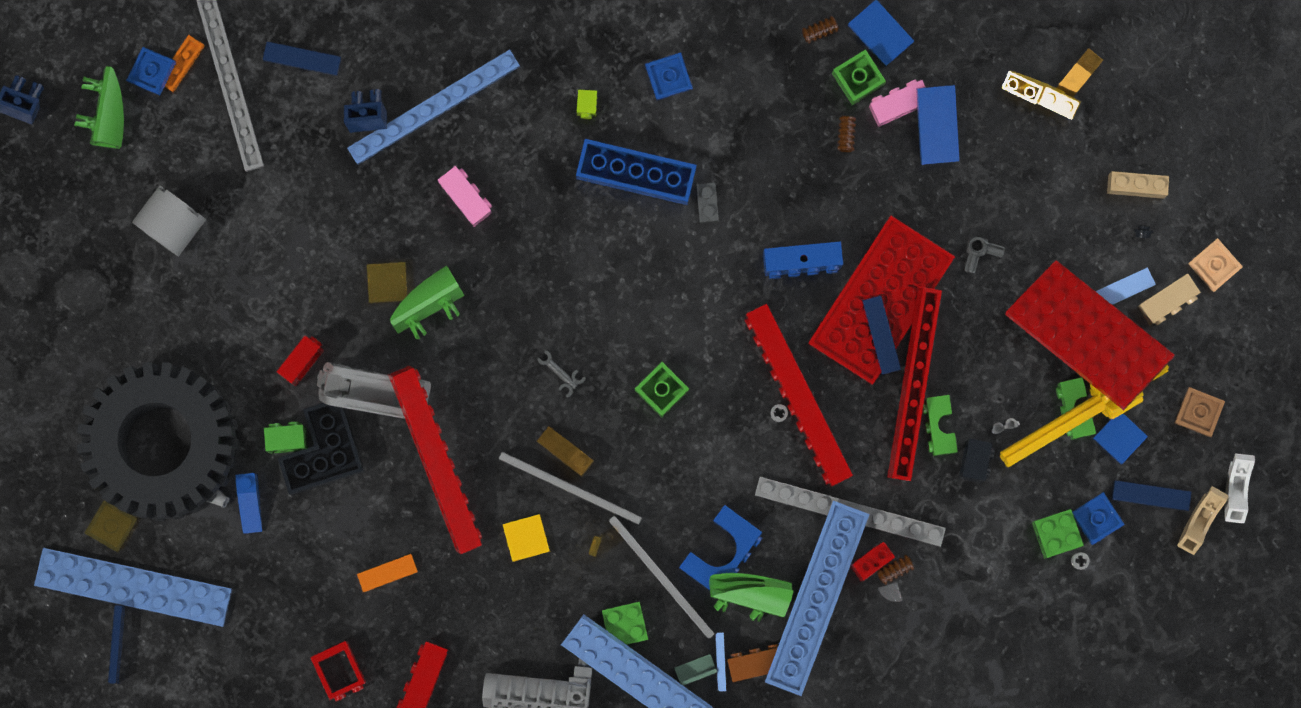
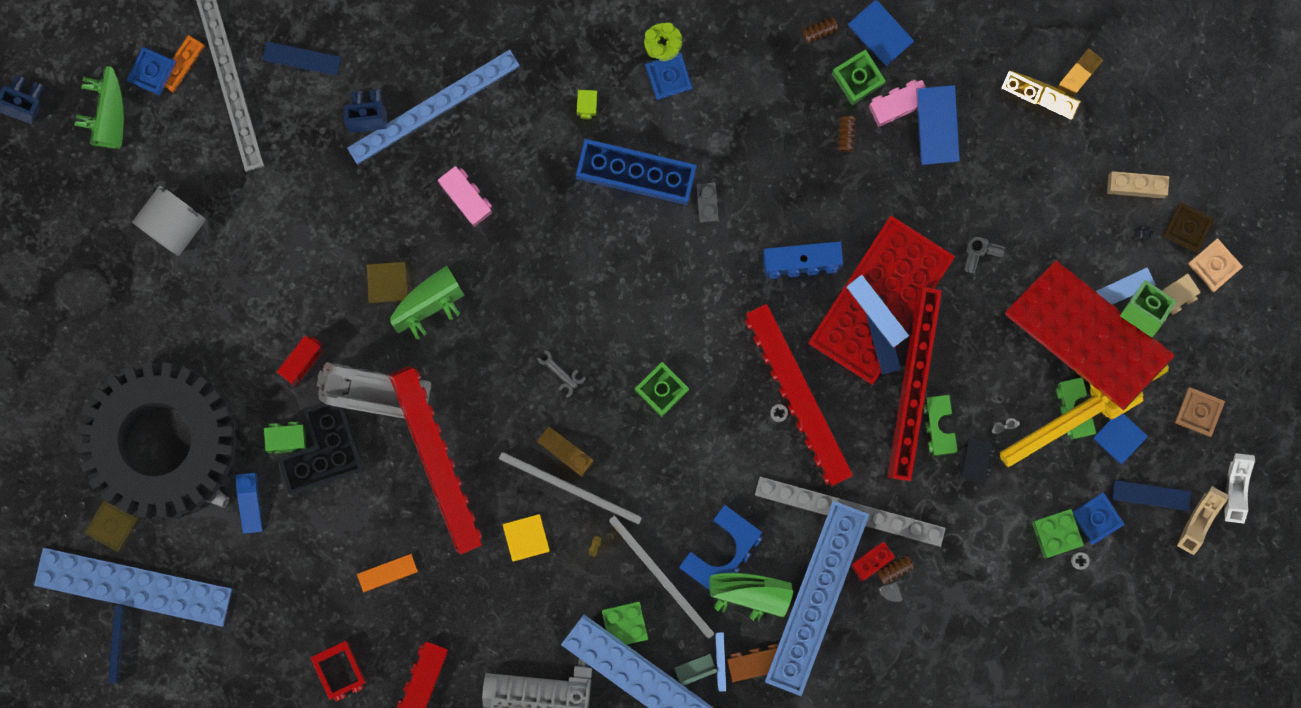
(661, 31): none -> lime plate
(877, 311): none -> light blue tile
(1148, 308): none -> bright green brick
(1188, 227): none -> dark brown plate

